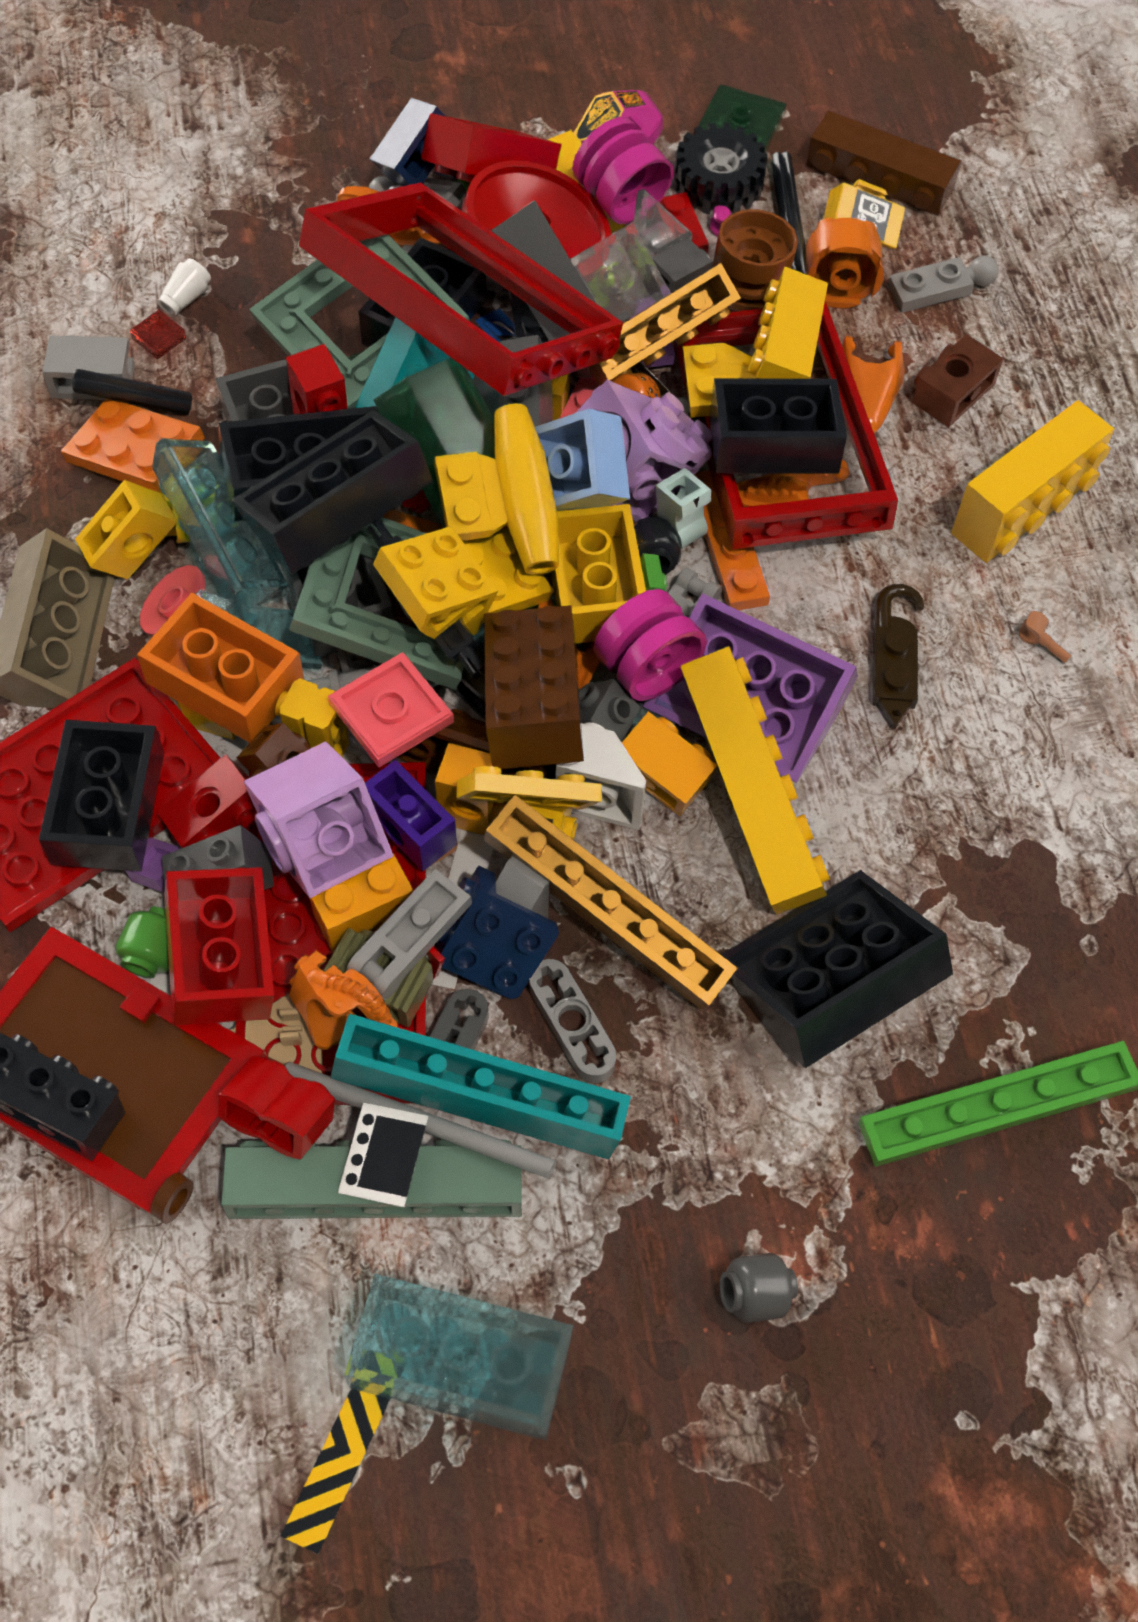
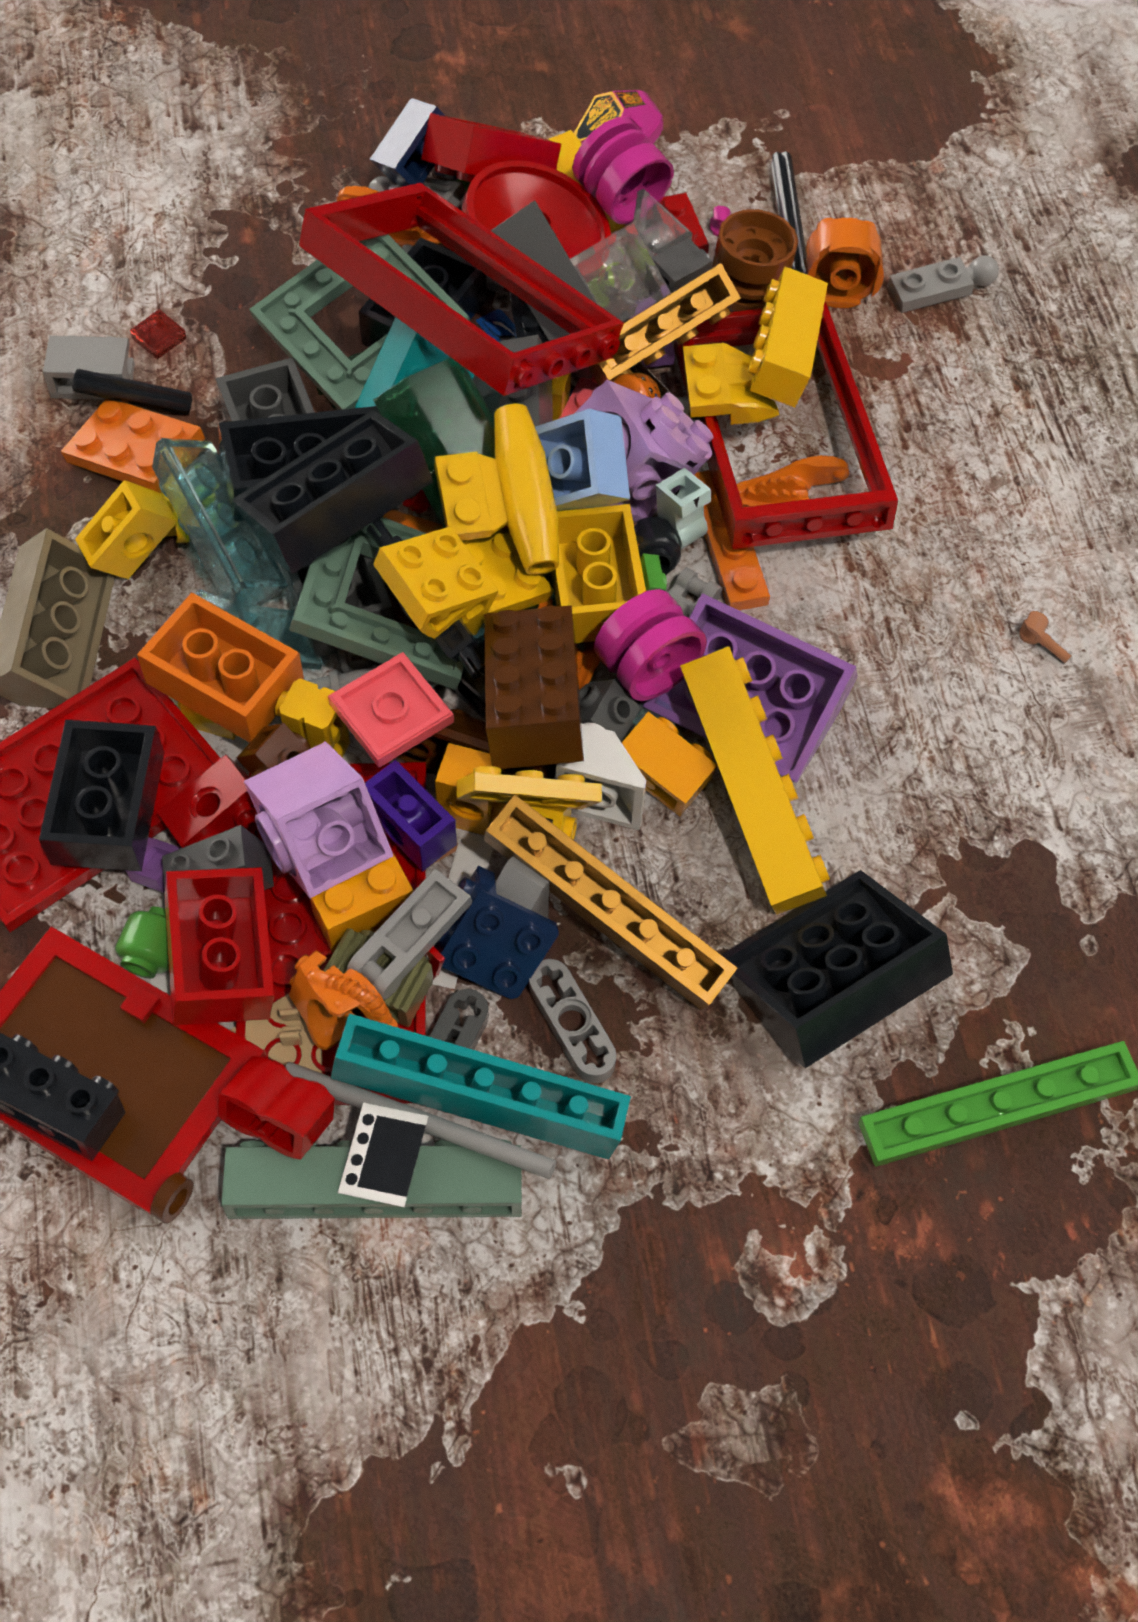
(169, 595): coral dish -> none
(184, 286): white cone -> none
(315, 381): red brick -> none
(334, 1470): sticker -> none
(459, 1356): clear light blue brick -> none
(720, 167): black wheel -> none
(746, 110): clear green plate -> none
(758, 1288): dark grey head -> none
(777, 426): black brick -> none
(867, 203): yellow piece -> none
(876, 382): orange animal -> none
(885, 160): reddish brown brick -> none
(895, 655): dark brown plate -> none
(956, 380): copper brick -> none
(1032, 481): yellow brick -> none

